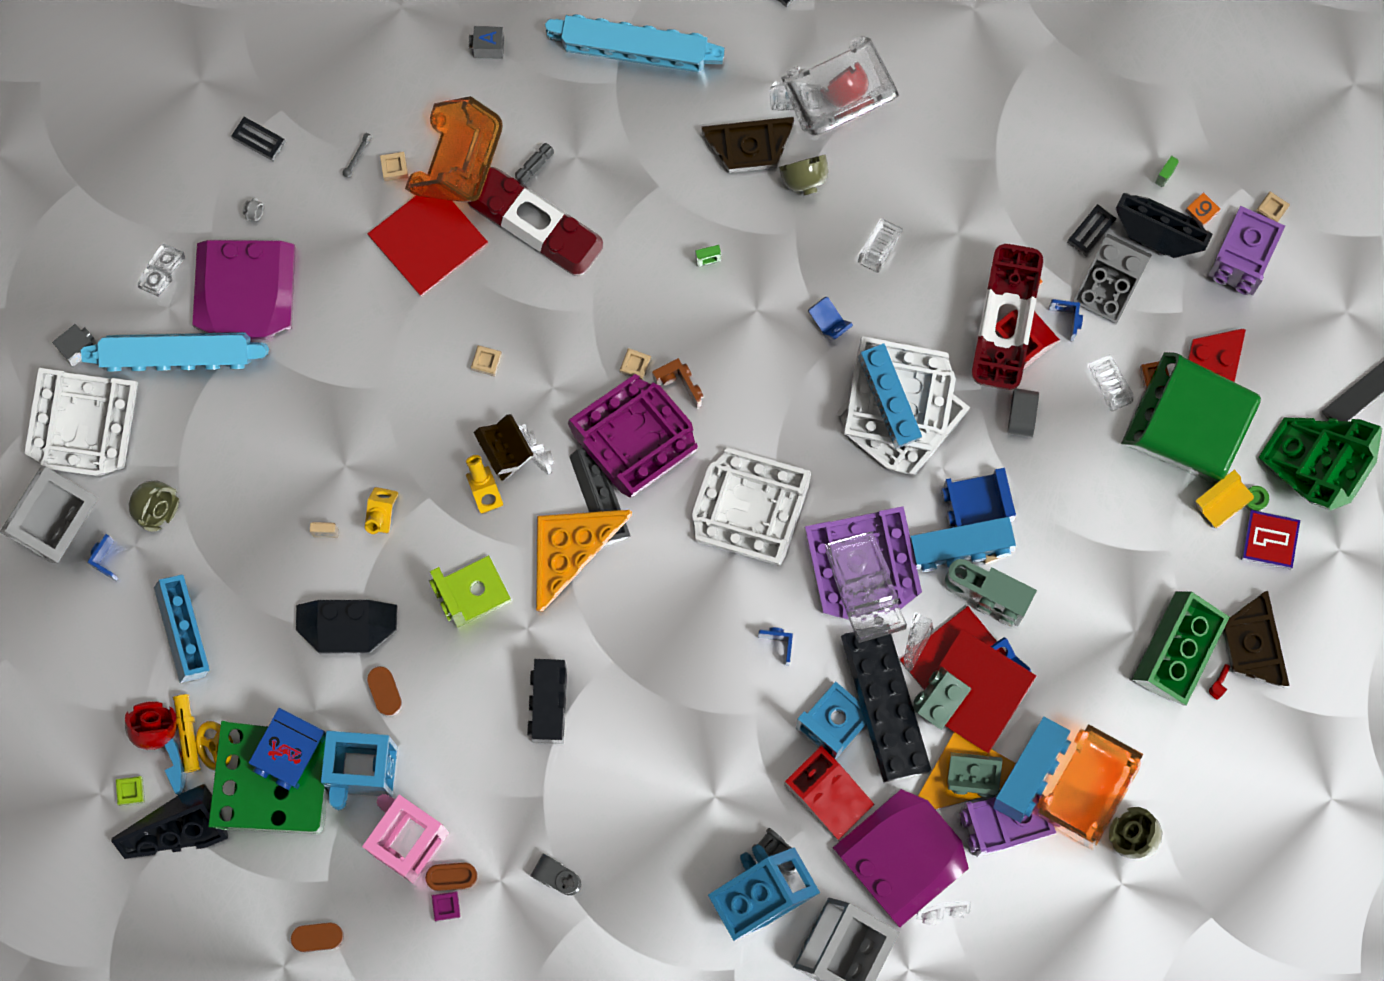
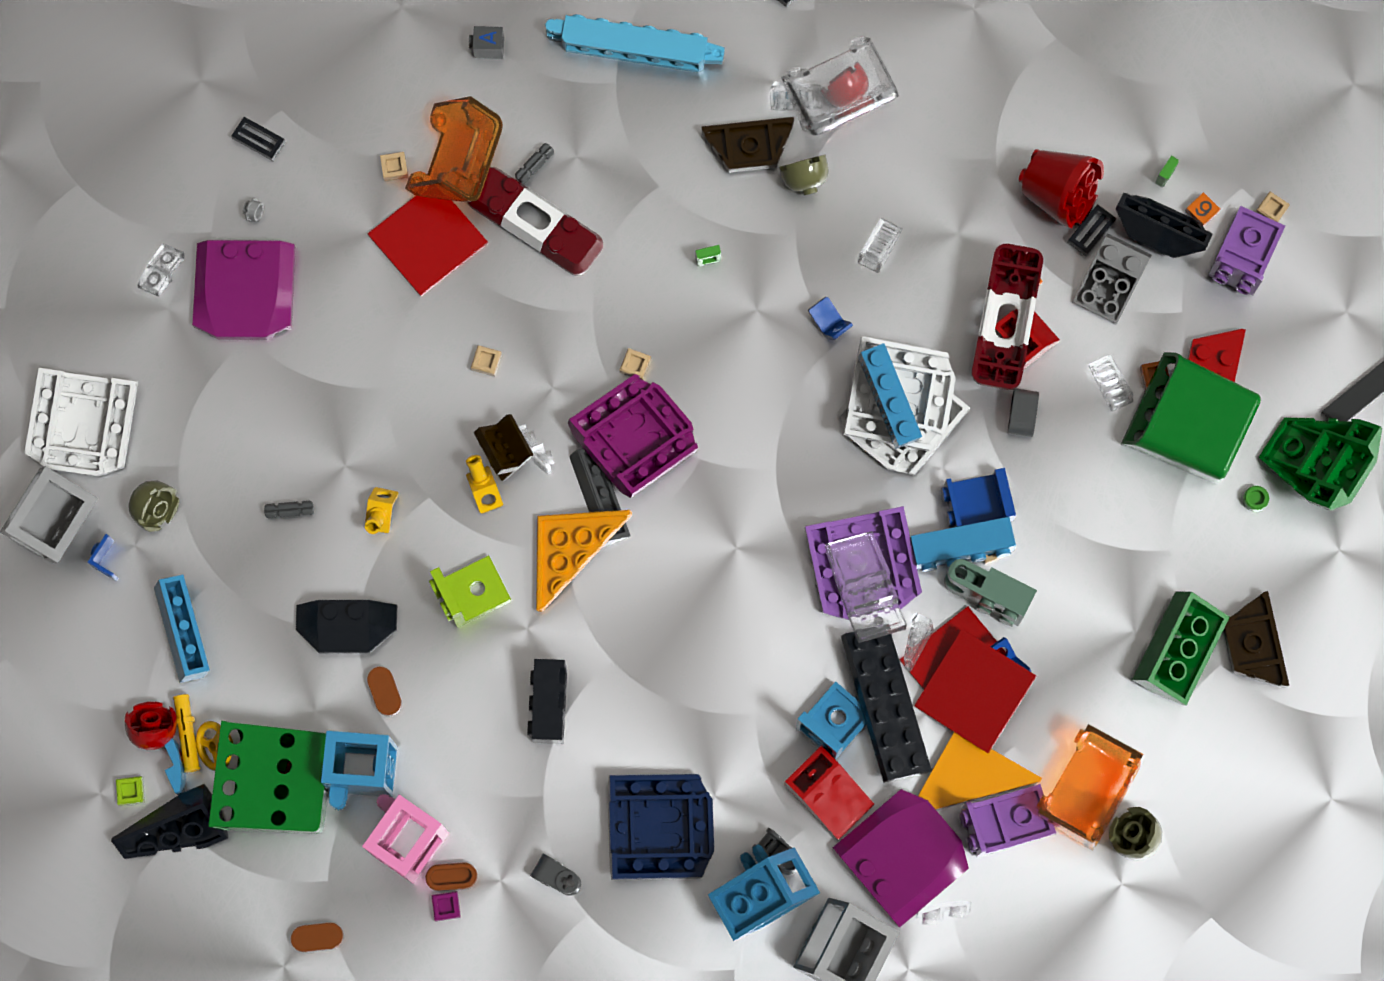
(72, 342): dark grey brick -> none
(174, 350): medium azure hinge -> none
(286, 749): blue panel -> none
(289, 509): none -> dark grey axle
(324, 530): tan tile -> none
(365, 140): dark grey hinge -> none
(659, 826): none -> dark blue wedge
(668, 373): dark orange bracket -> none
(750, 505): white wedge -> none
(778, 634): blue bracket -> none
(940, 697): sand green bracket -> none
(974, 774): sand green bracket -> none
(1032, 769): dark azure brick -> none
(1062, 184): none -> red cone
(1072, 307): blue bracket -> none
(1217, 688): red hand -> none
(1224, 499): yellow panel -> none
(1270, 539): red tile -> none

